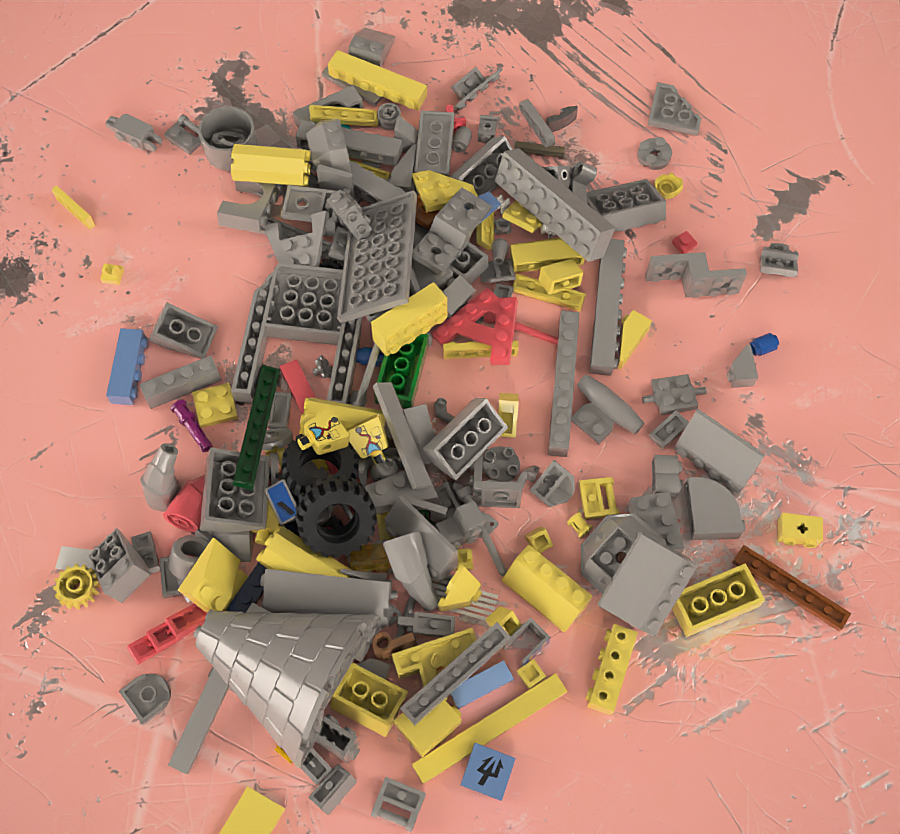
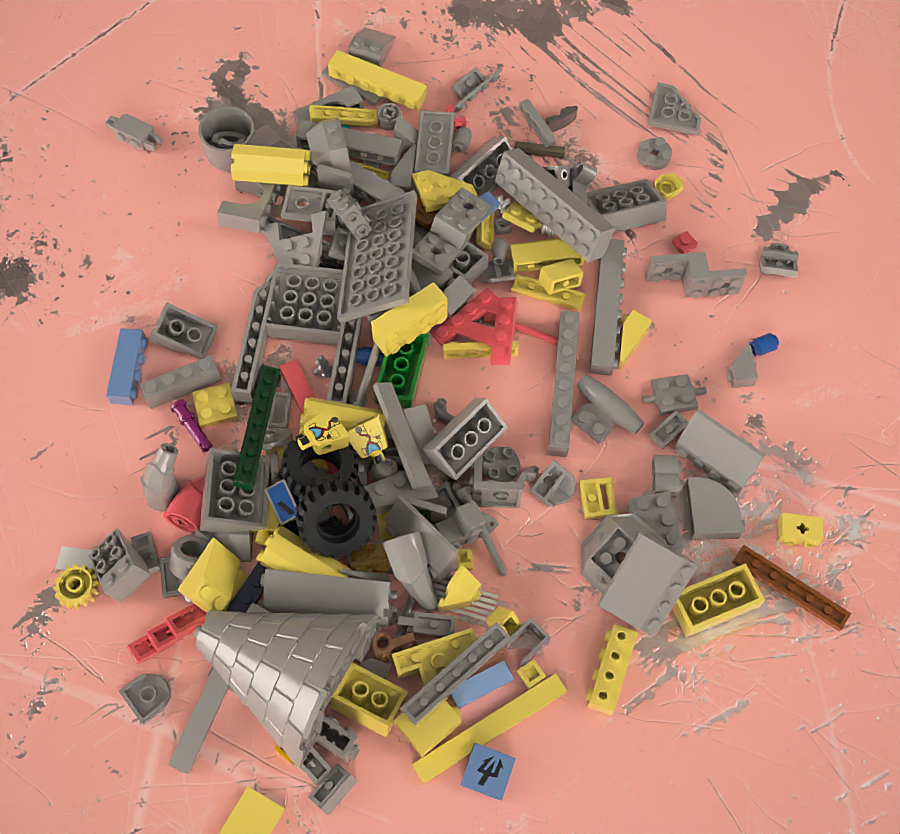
(73, 207): light yellow tile -> none
(112, 274): light yellow tile -> none
(181, 137): light grey plate -> none
(401, 797): light grey plate -> none
(487, 128): light grey brick -> none
(503, 290): light grey plate -> none
(508, 412): light yellow slope -> none
(539, 539): light yellow slope -> none
(546, 588): light yellow slope -> none
(579, 525): light yellow bush -> none

